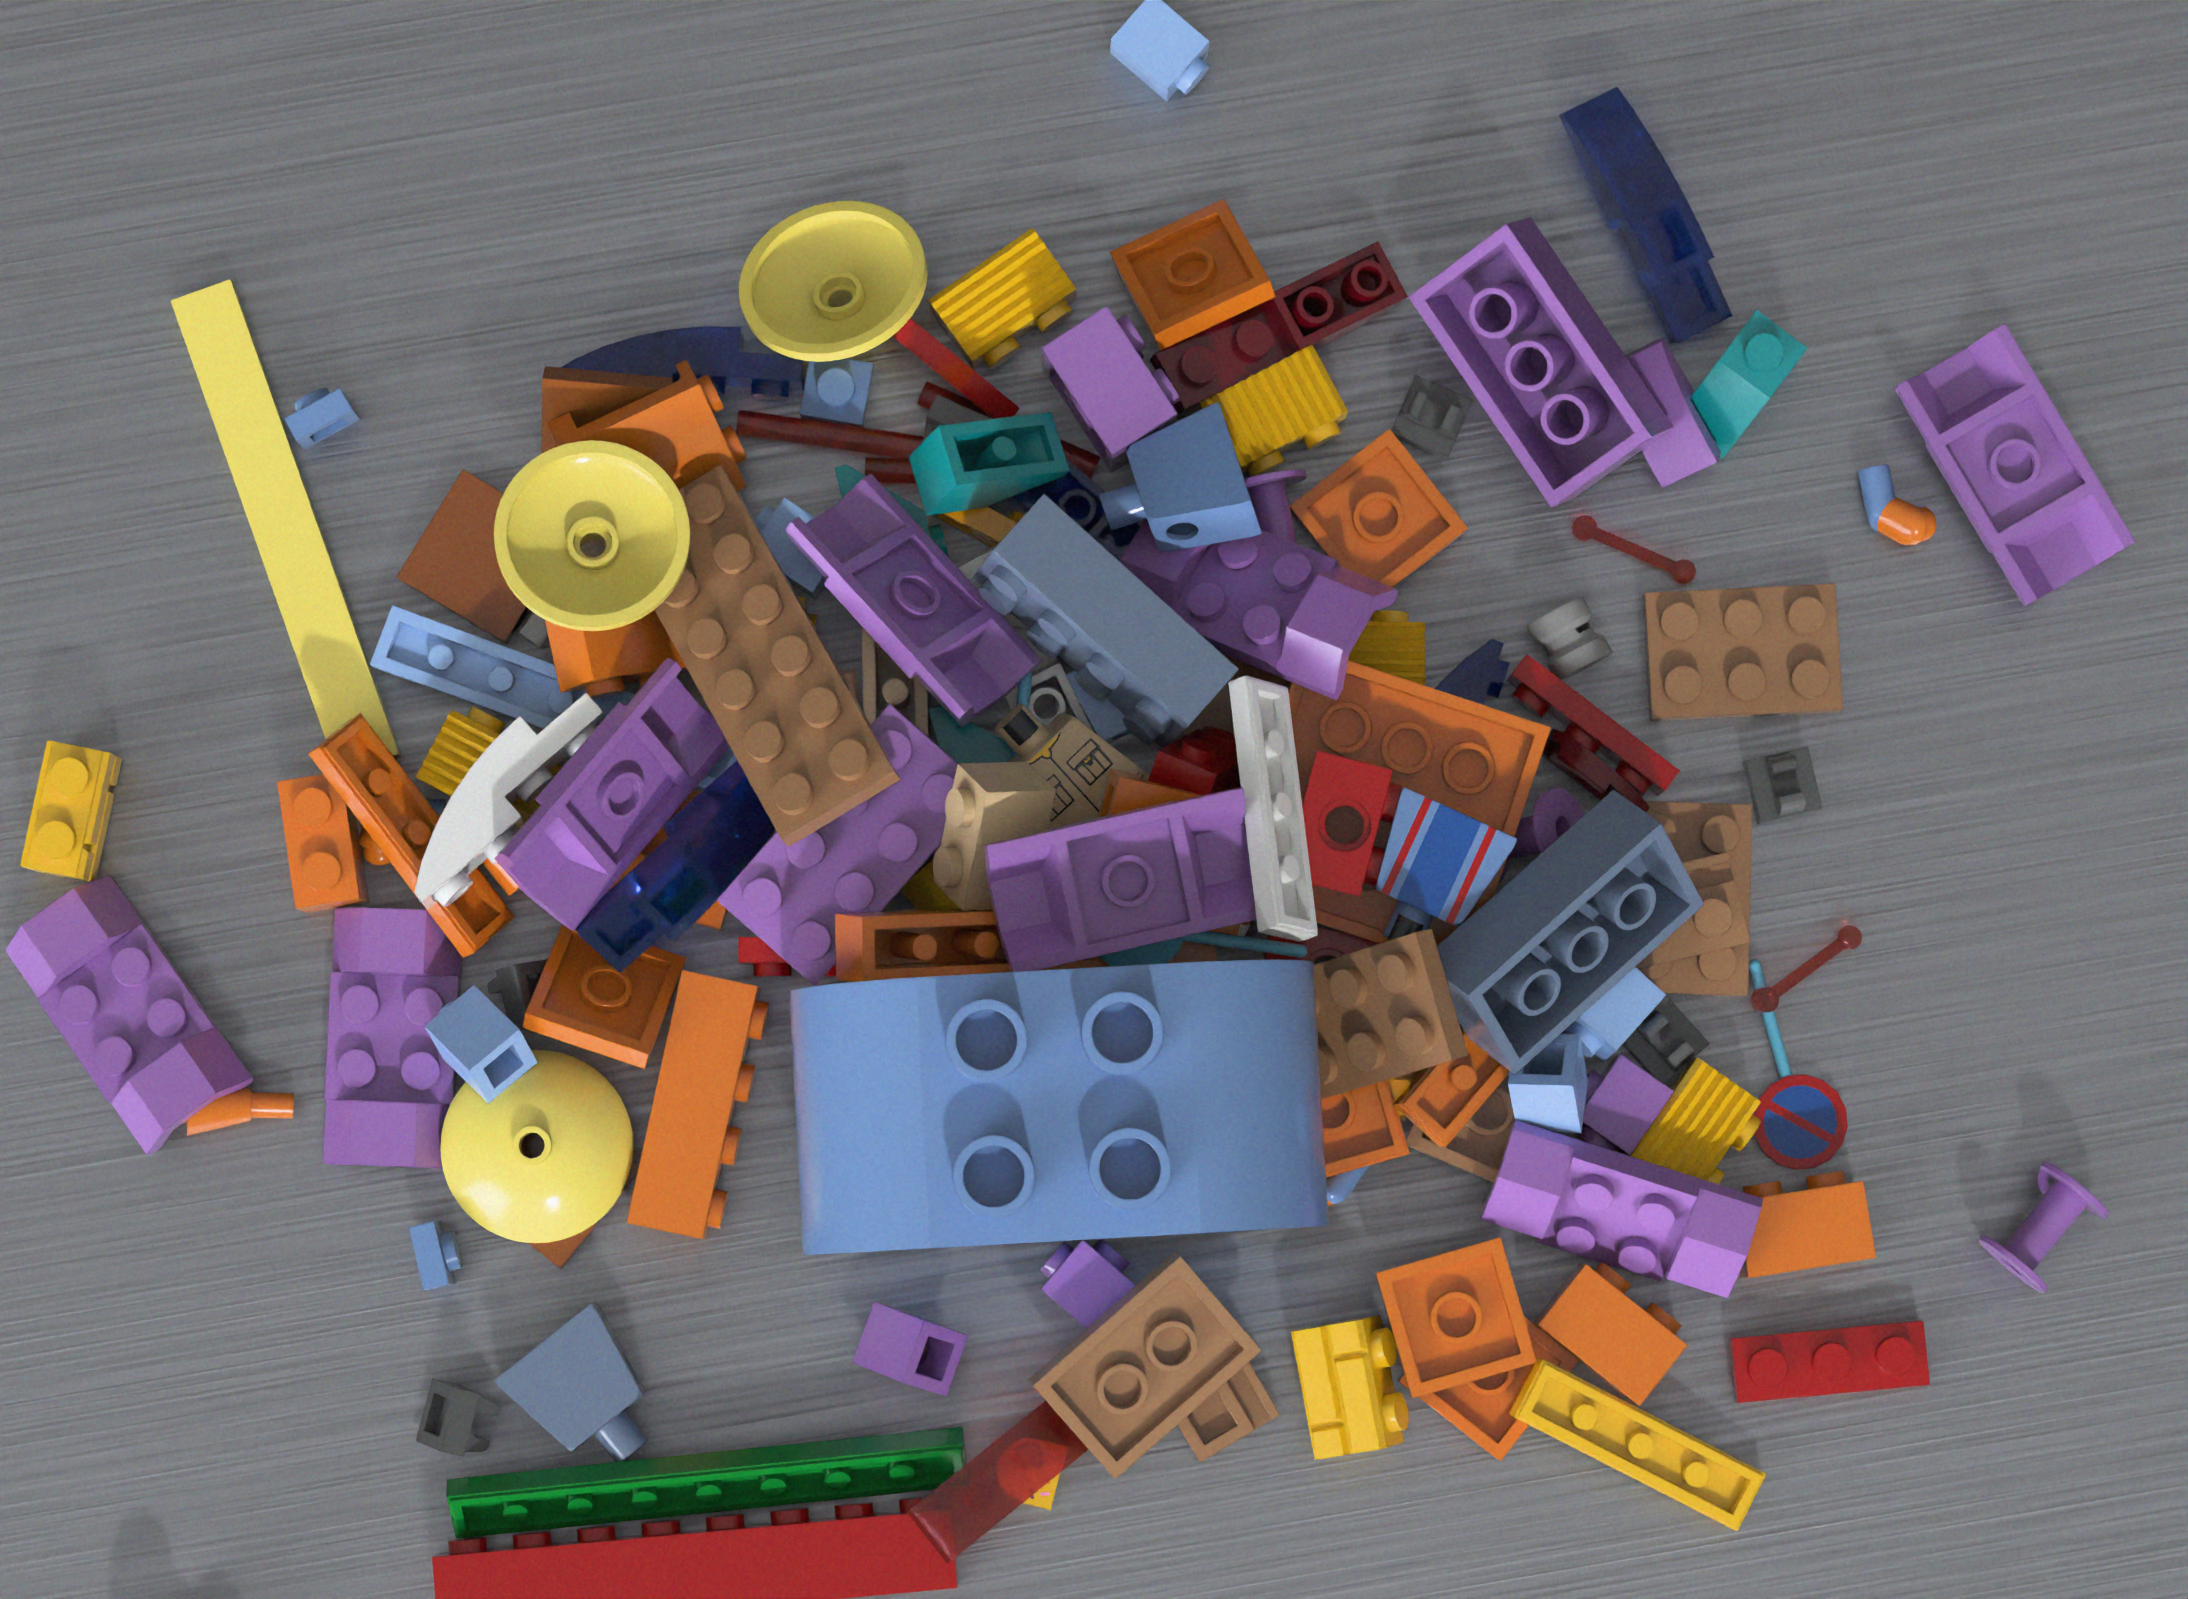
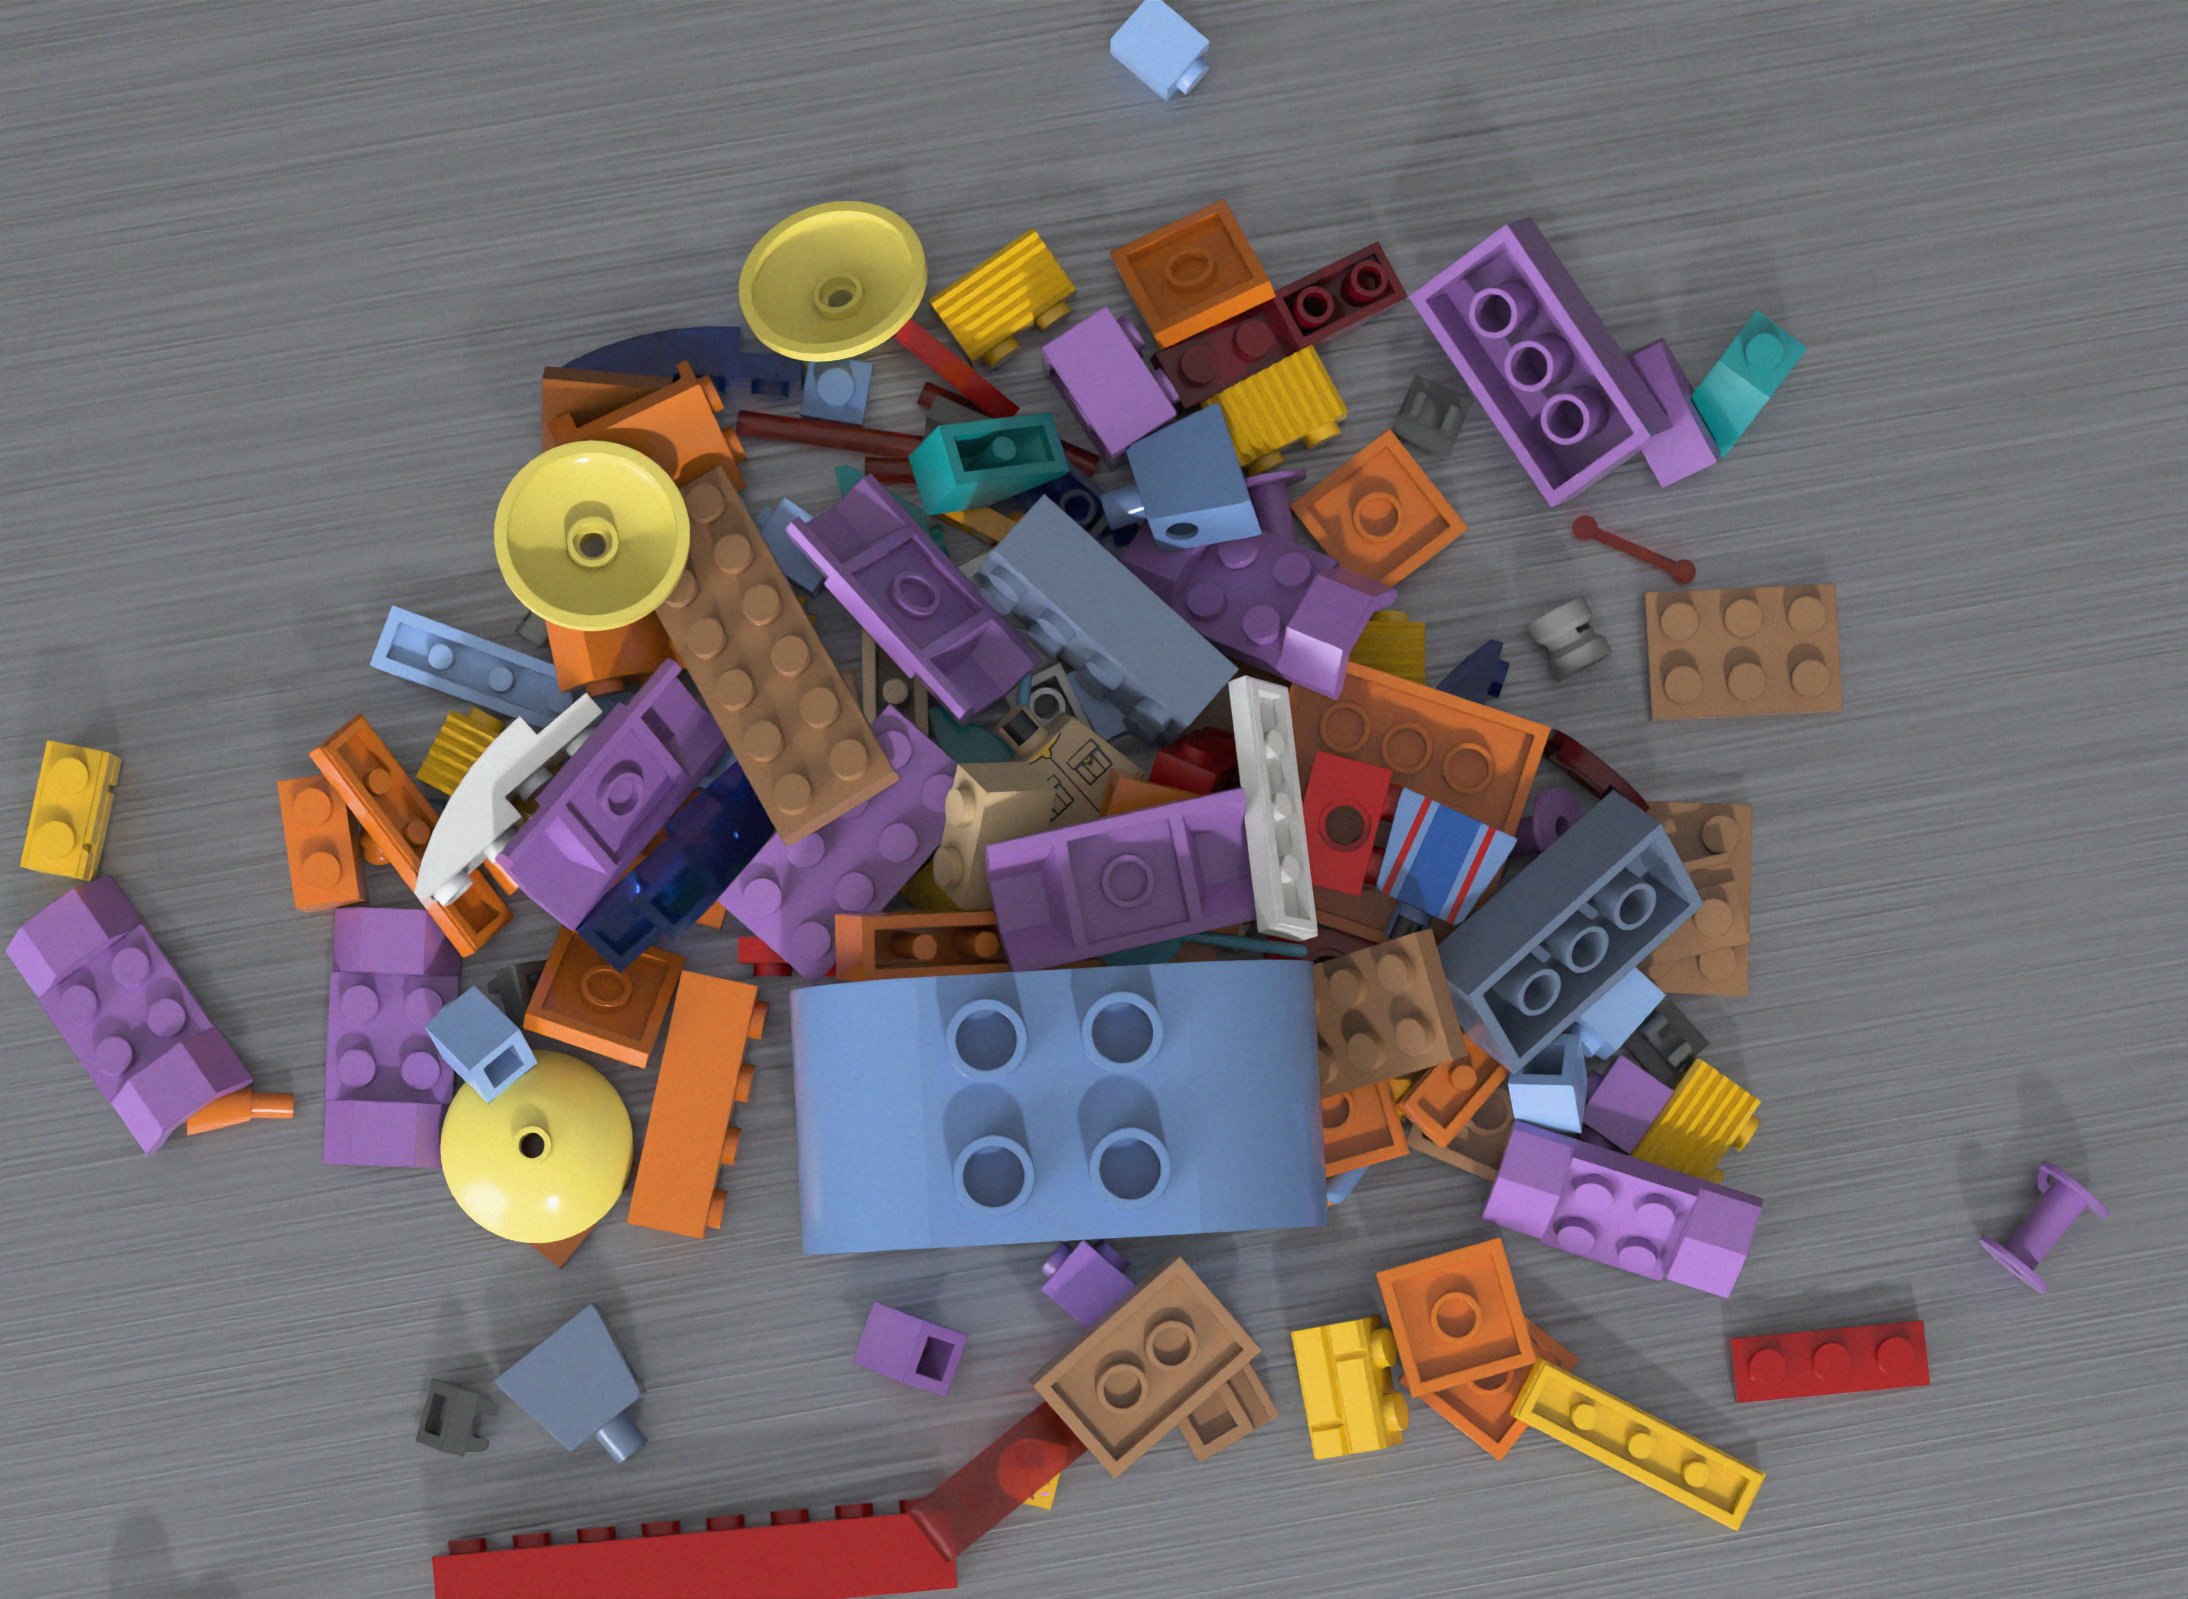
(280, 510): light yellow tile -> none
(321, 416): medium blue plate -> none
(435, 1254): medium blue plate -> none
(459, 562): dark orange tile -> none
(704, 1482): green tile -> none
(1544, 692): red plate -> none
(1611, 1332): orange brick -> none
(1649, 211): clear blue slope -> none
(1767, 999): clear red hinge -> none
(1782, 785): dark grey tile -> none
(1798, 1113): piece -> none
(1809, 1226): orange brick -> none
(1891, 514): arm -> none
(2014, 465): medium lavender piece -> none

